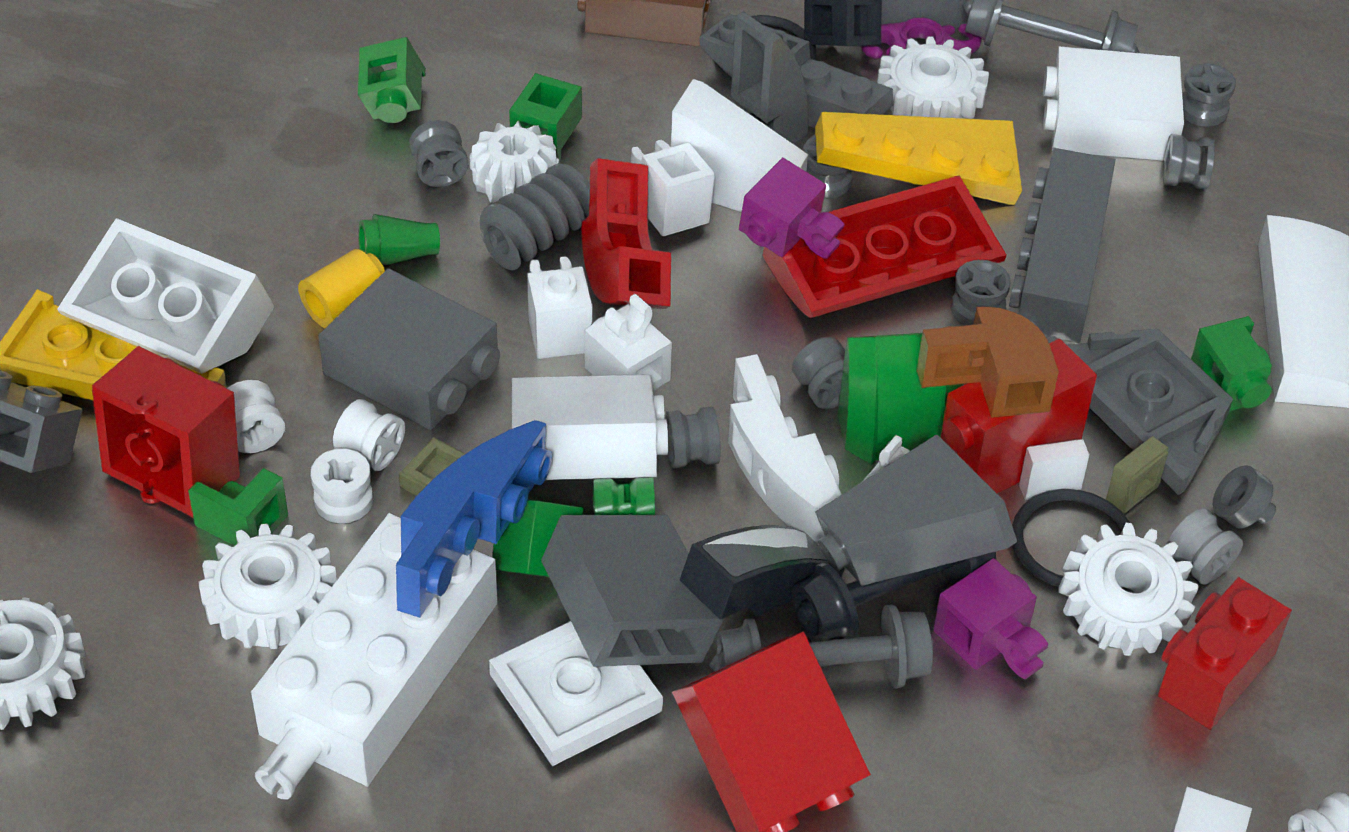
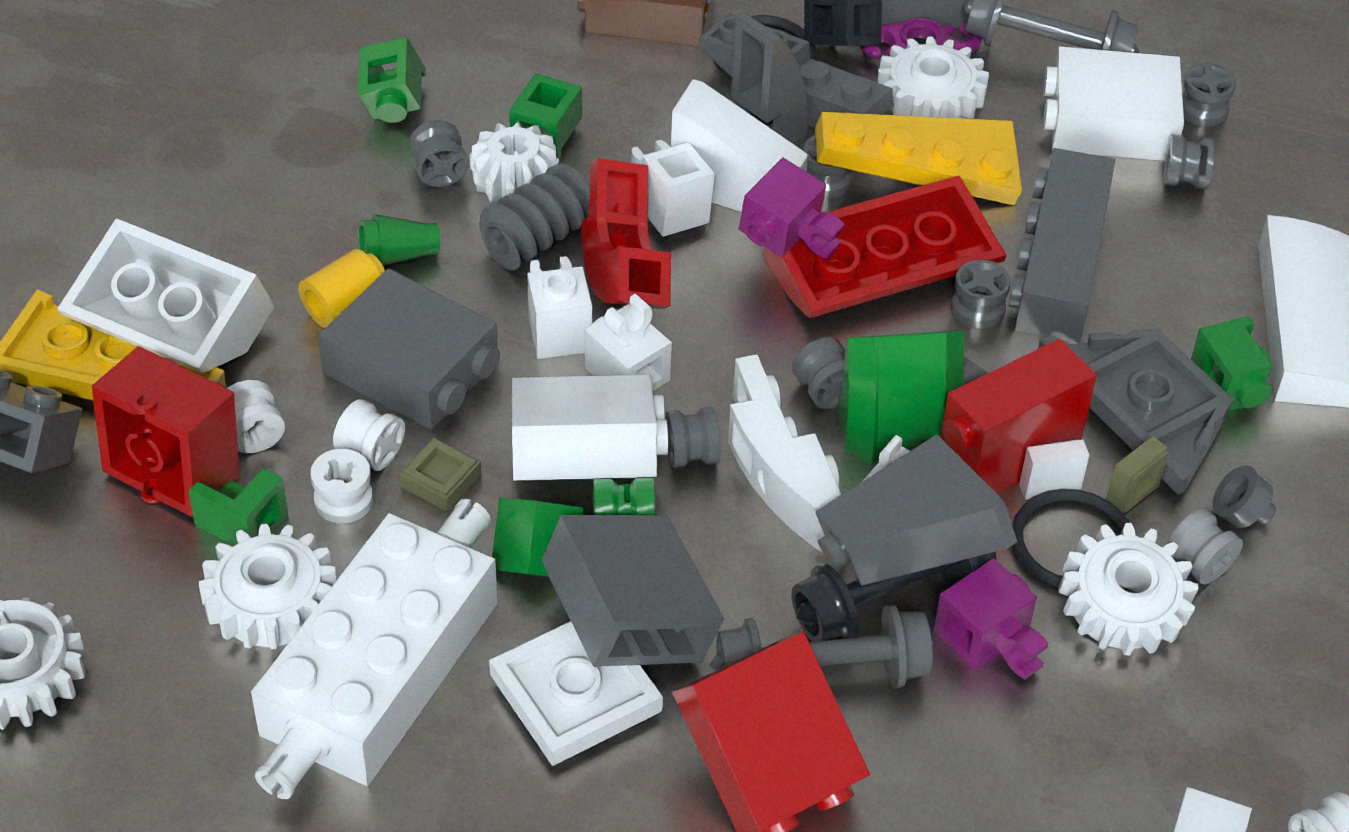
(463, 504): blue slope -> none
(750, 568): black slope -> none
(998, 351): dark orange brick -> none
(1222, 652): red brick -> none

